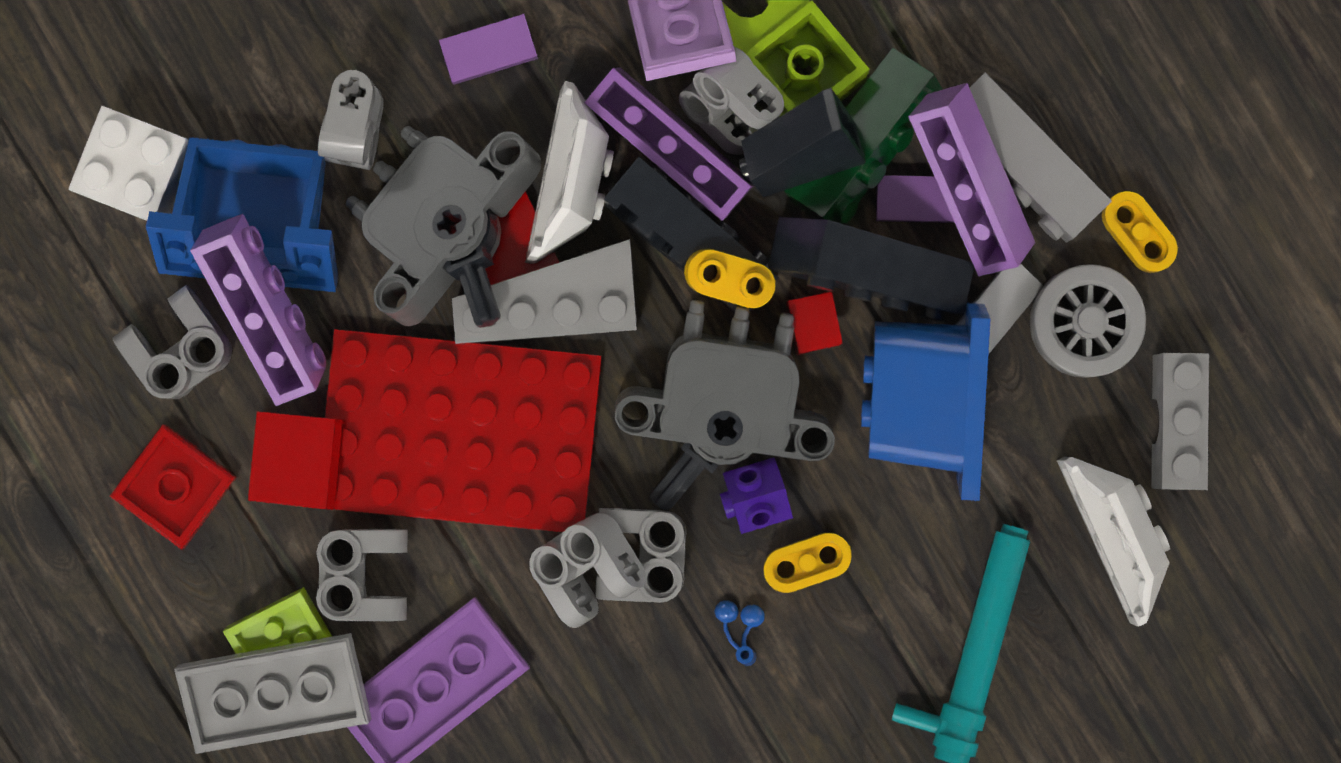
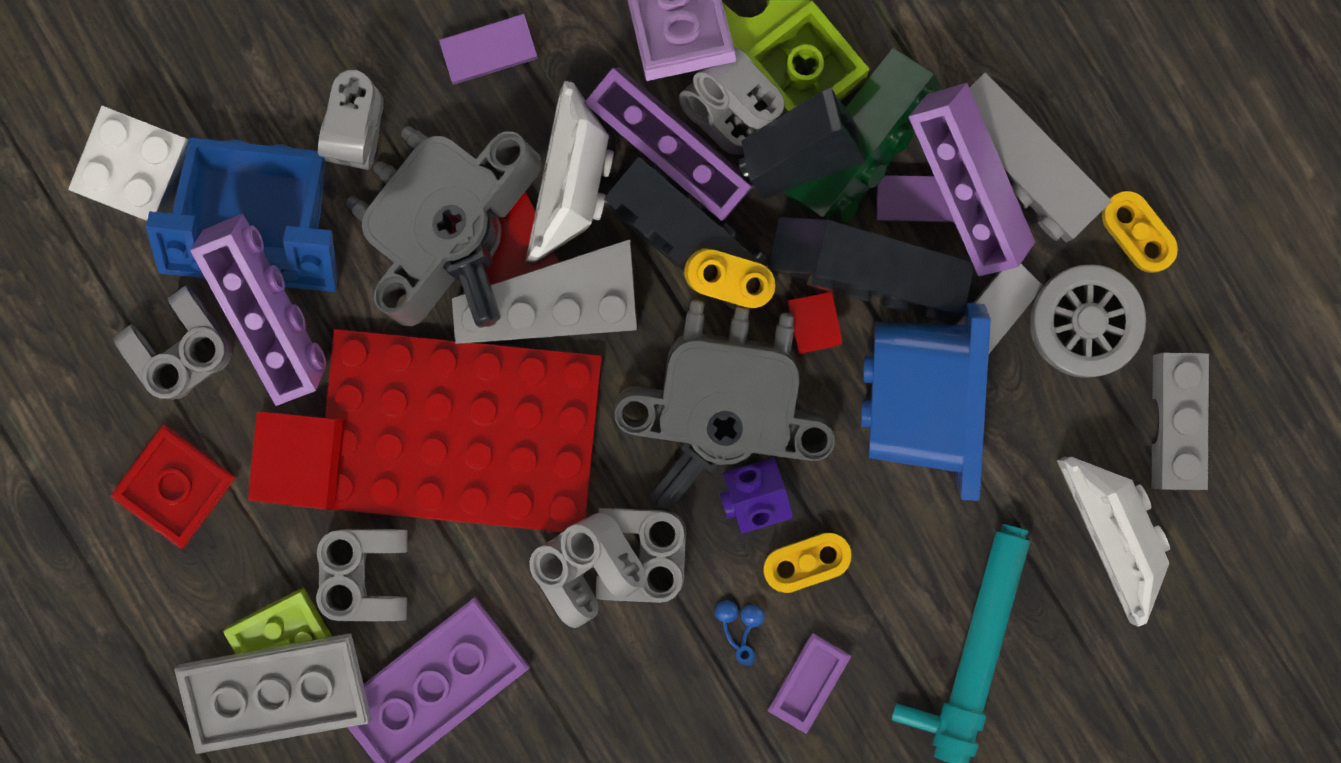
(809, 683): none -> medium lavender tile

